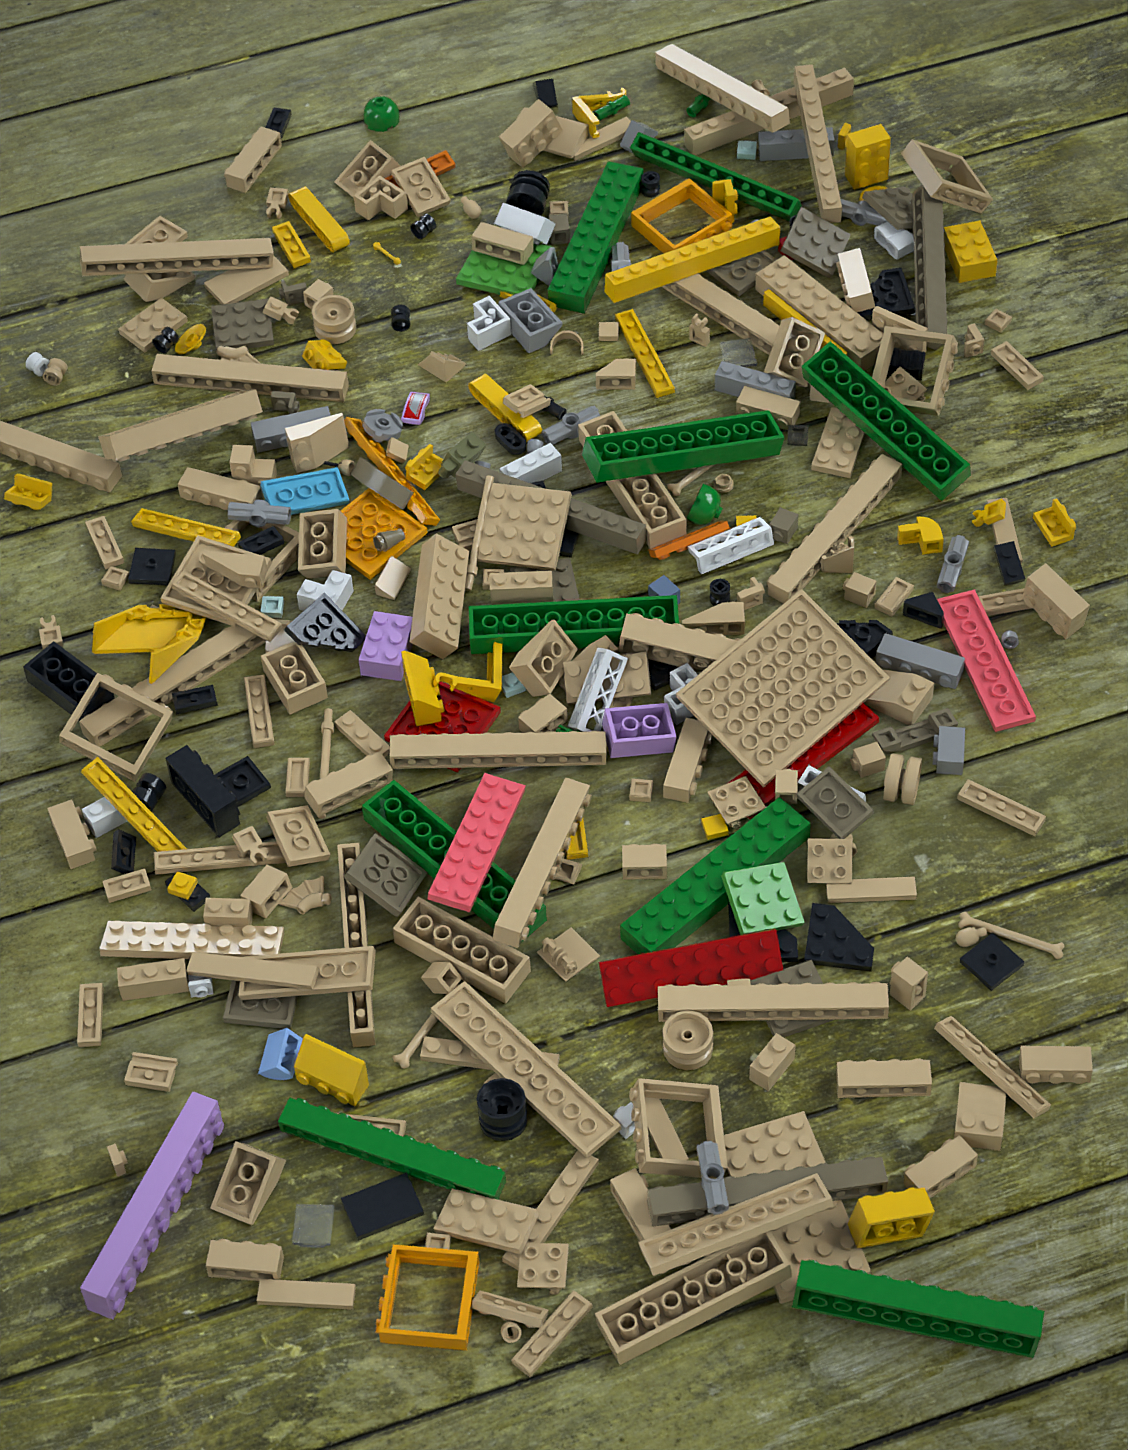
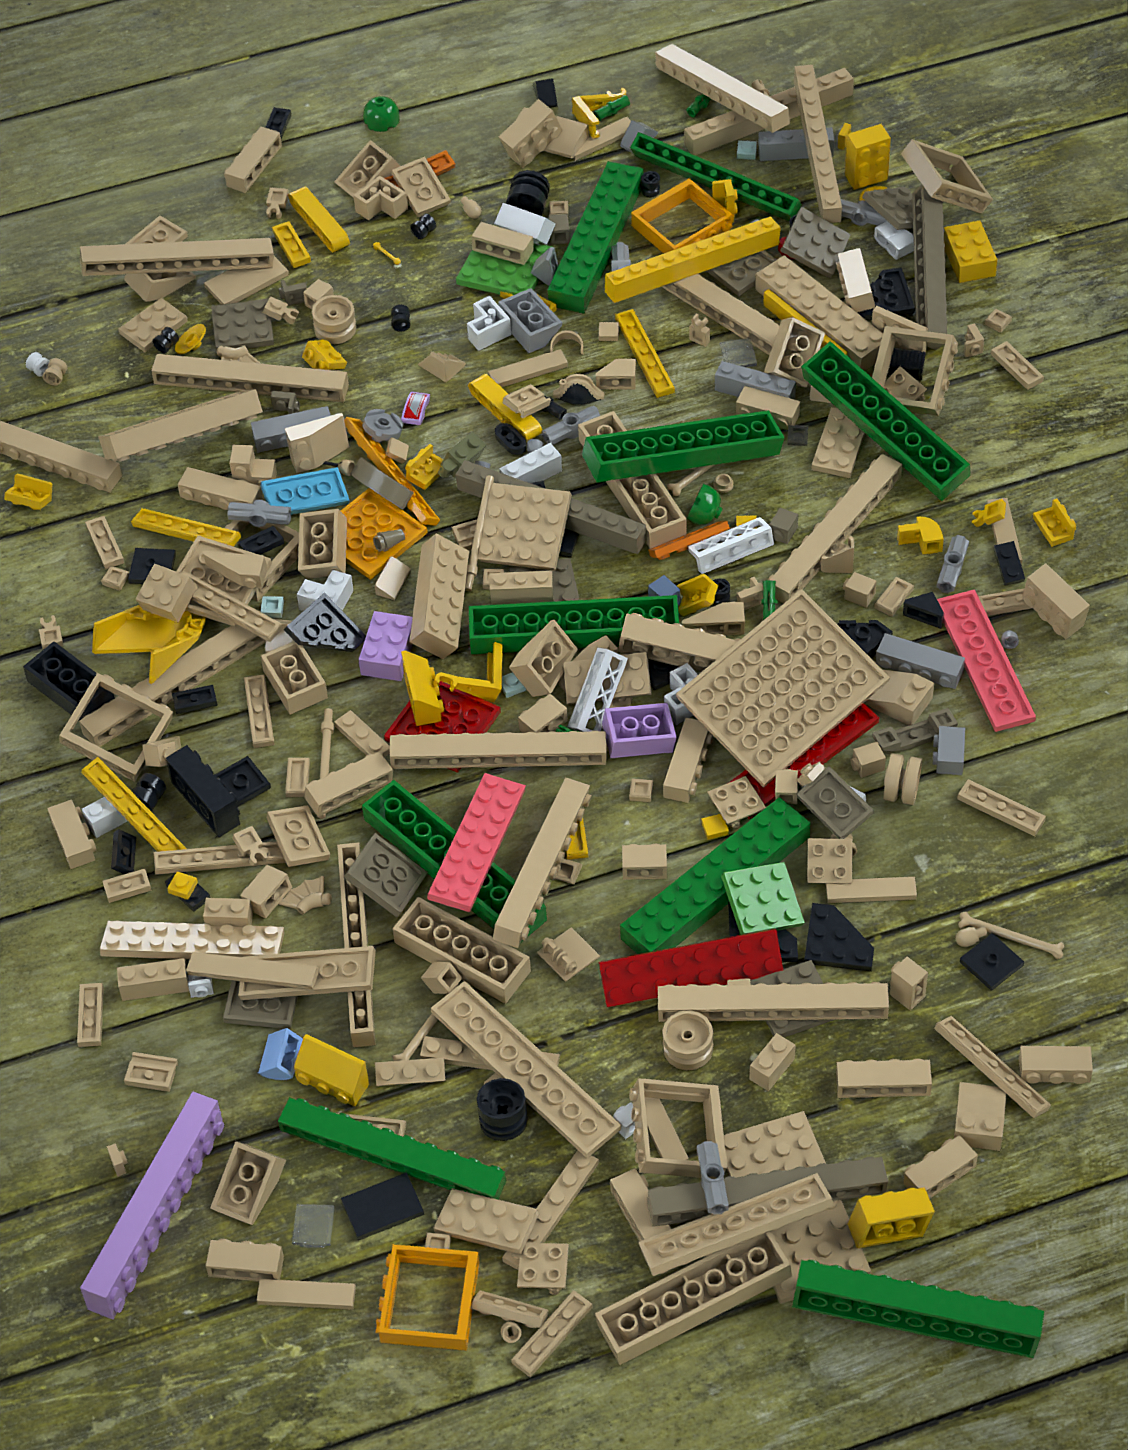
(157, 751): none -> tan slope
(166, 593): none -> tan brick
(410, 1071): none -> tan plate
(529, 368): none -> tan tile
(578, 390): none -> hat
(697, 594): none -> yellow bracket
(768, 587): none -> green pin
(810, 773): none -> tan plate

